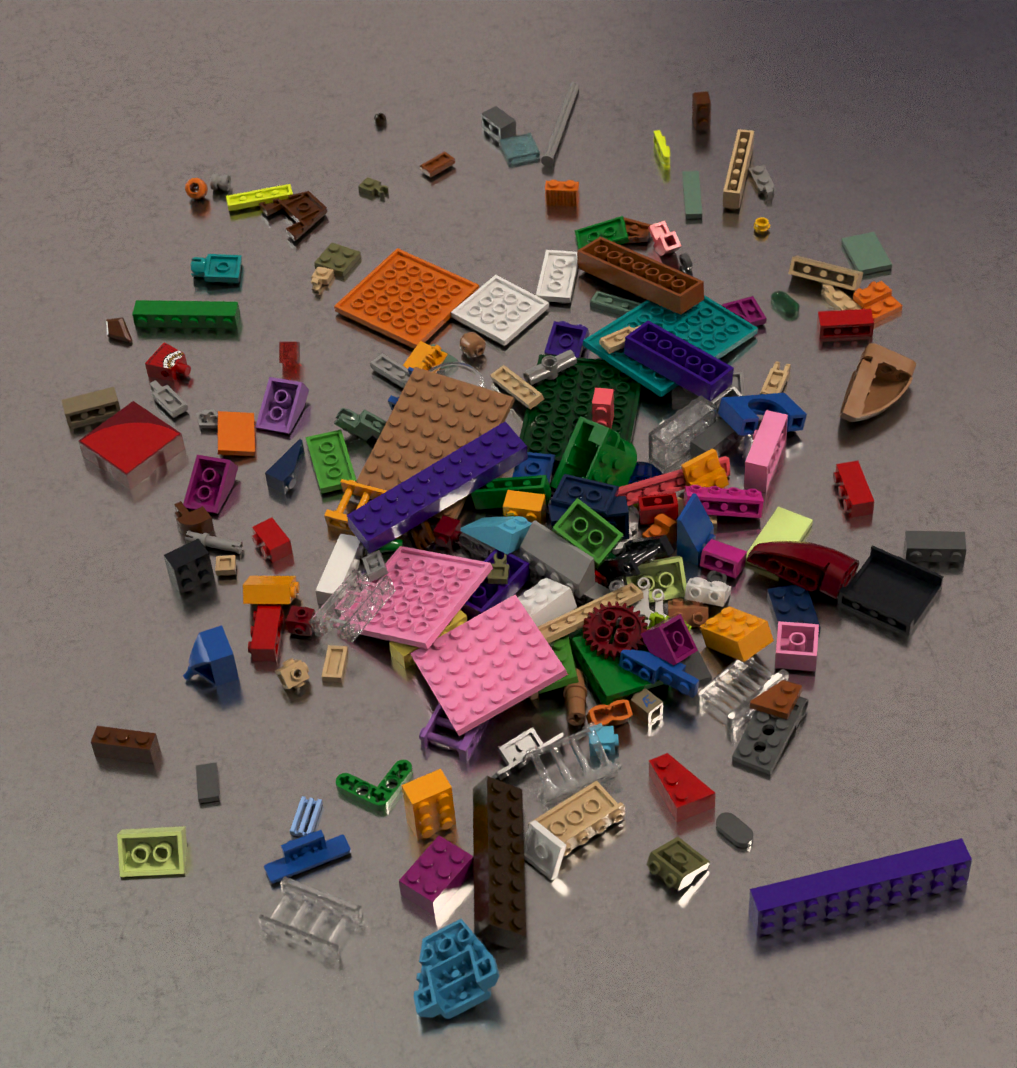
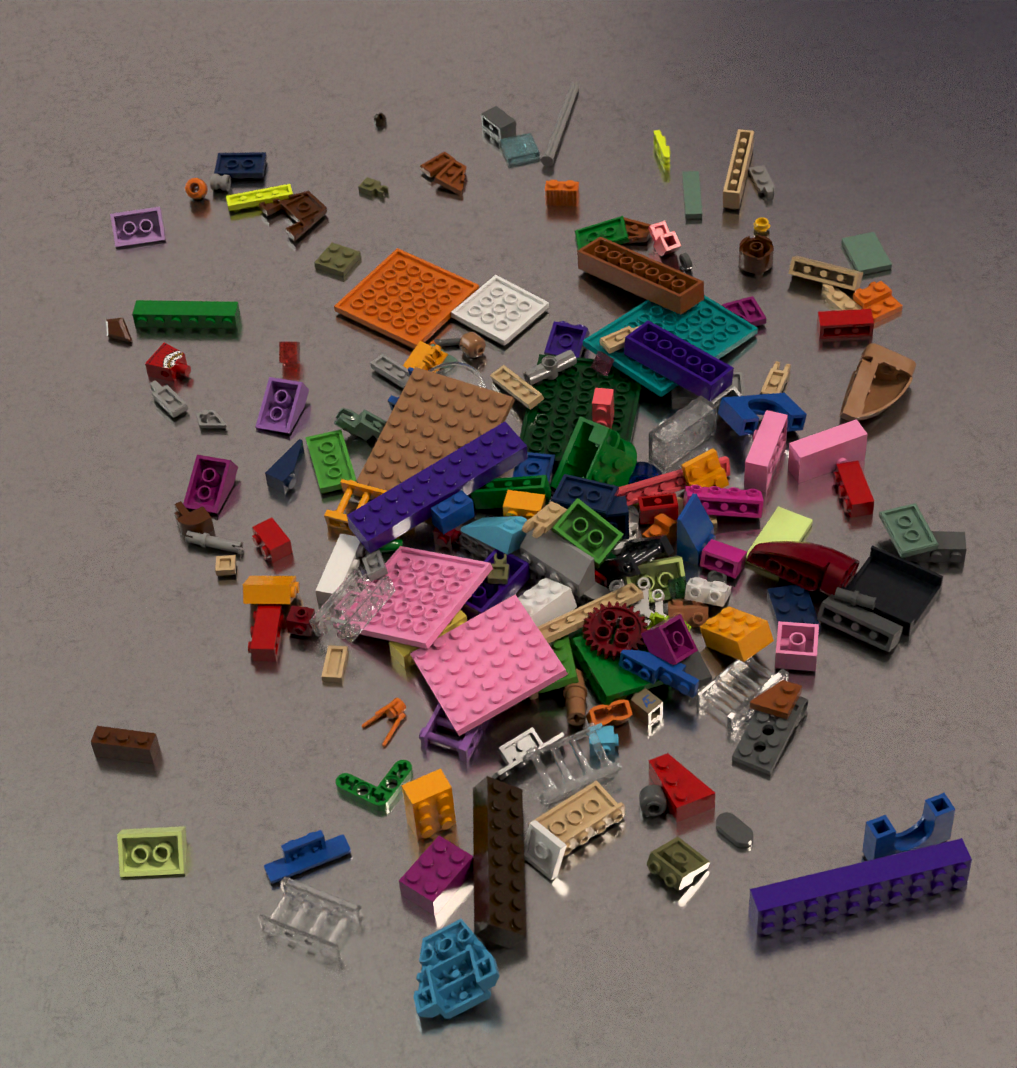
(91, 406): dark tan brick -> none
(131, 445): tile -> none
(138, 226): none -> lavender slope
(189, 566): black brick -> none
(207, 782): dark grey tile -> none
(212, 658): blue piece -> none
(217, 268): teal plate -> none
(235, 433): orange tile -> none
(241, 164): none -> dark blue plate
(292, 673): tan brick -> none
(318, 804): light blue tile -> none
(321, 276): tan plate -> none
(392, 710): none -> orange plant
(423, 535): reddish brown hinge -> none
(446, 342): none -> dark grey piece
(452, 177): none -> dark orange wing
(452, 512): none -> blue brick
(544, 519): none -> tan hinge
(557, 276): white plate -> none
(602, 363): none -> clear pink tile
(612, 303): sand green tile -> none
(652, 800): none -> dark grey head
(677, 587): none -> clear green plate
(701, 110): reddish brown brick -> none
(717, 436): dark grey brick -> none
(756, 254): none -> reddish brown brick
(785, 304): clear green tile -> none
(822, 451): none -> bright pink brick
(855, 598): none -> dark grey pin
(860, 623): none -> dark grey brick
(908, 530): none -> sand green tile
(931, 829): none -> blue arch

